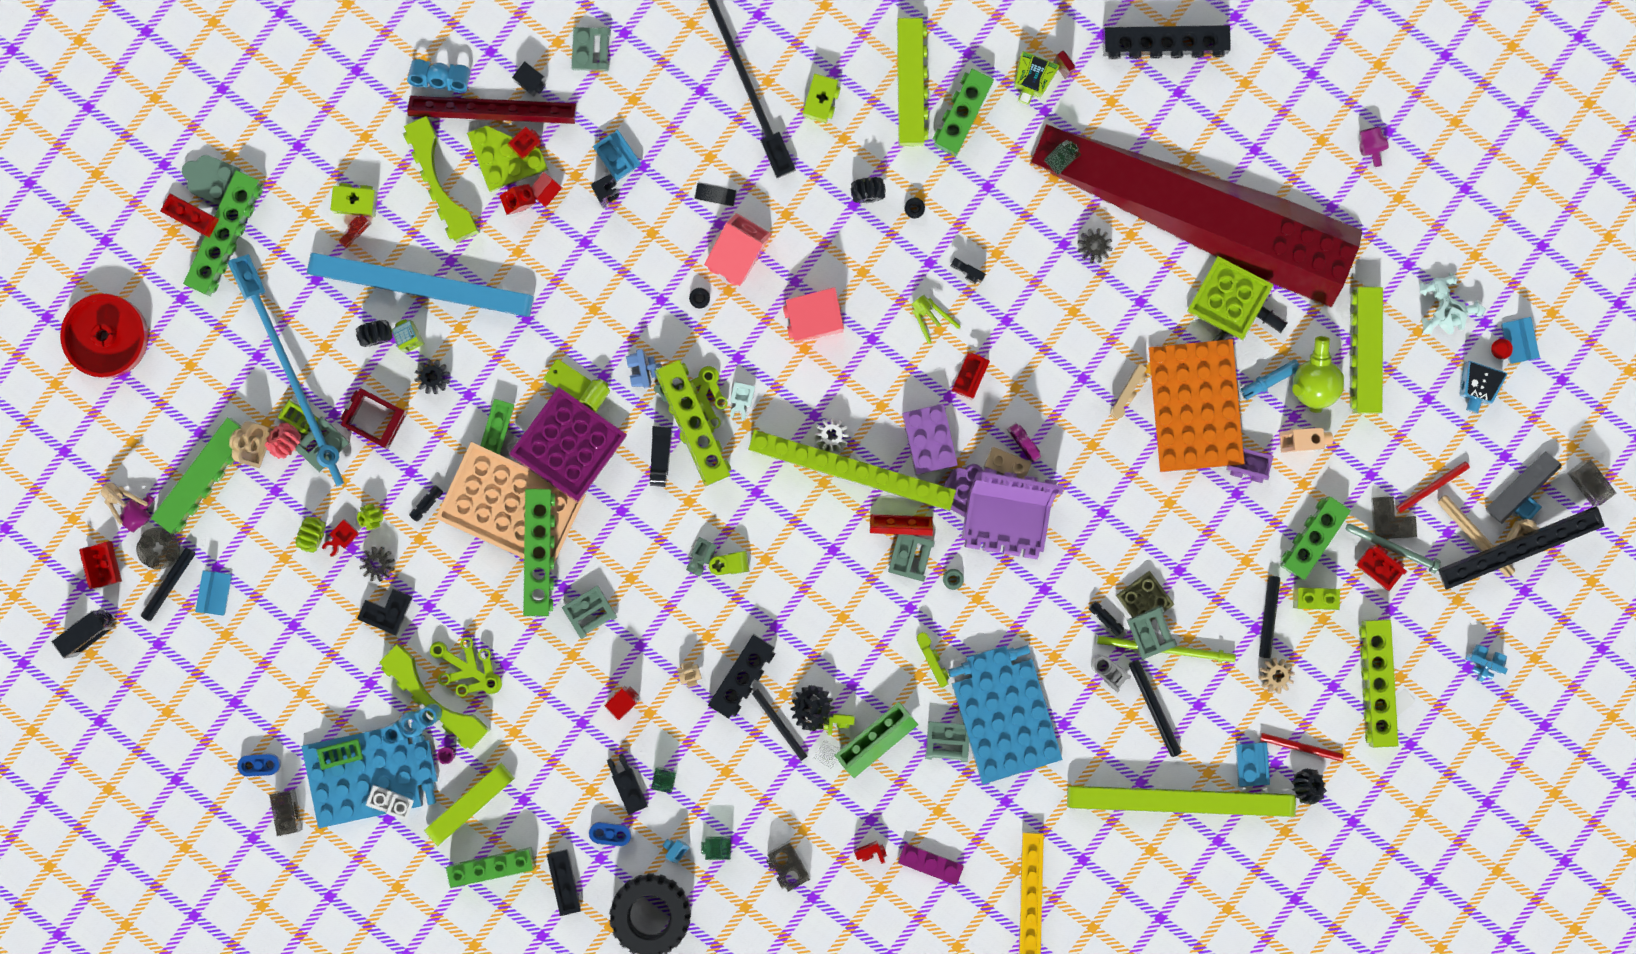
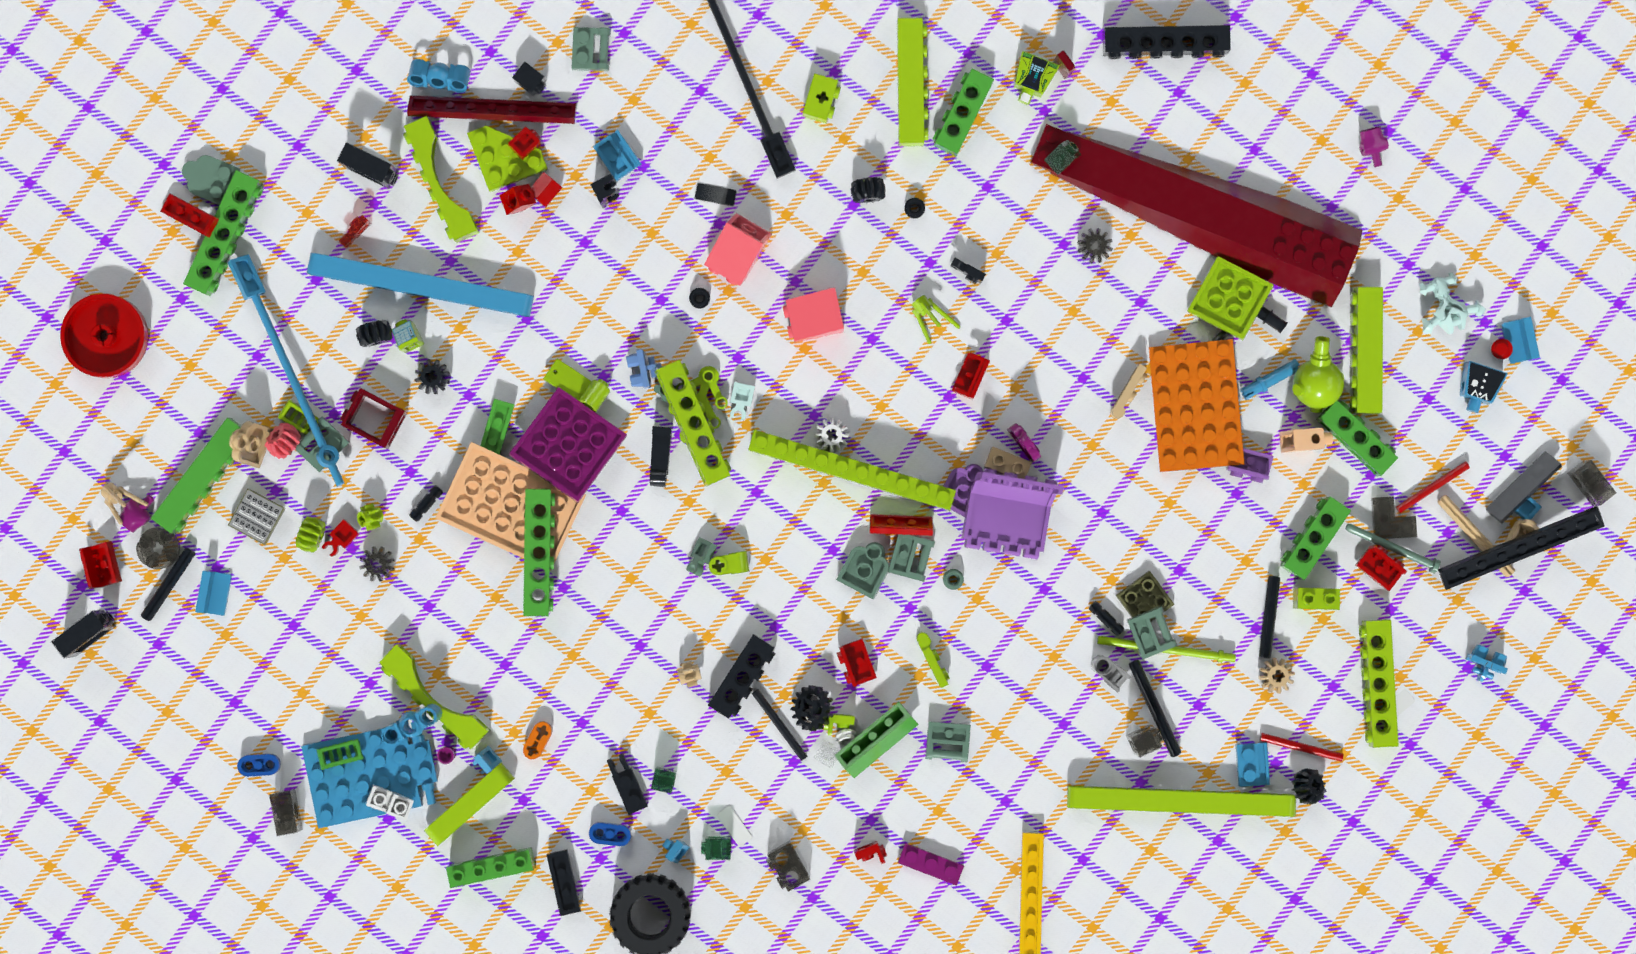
(256, 516): none -> light grey tile
(365, 206): lime brick -> none
(368, 166): none -> black window
(388, 617): black plate -> none
(469, 669): lime plant -> none
(487, 760): none -> dark azure tile
(541, 742): none -> orange beam
(586, 605): sand green plate -> none
(622, 702): red brick -> none
(734, 826): none -> white sticker
(845, 736): none -> white plate
(857, 663): none -> red bracket
(865, 569): none -> sand green plate
(929, 439): medium lavender brick -> none
(1004, 714): dark azure plate -> none
(1145, 740): none -> clear smoke brick
(1330, 421): none -> bright green brick

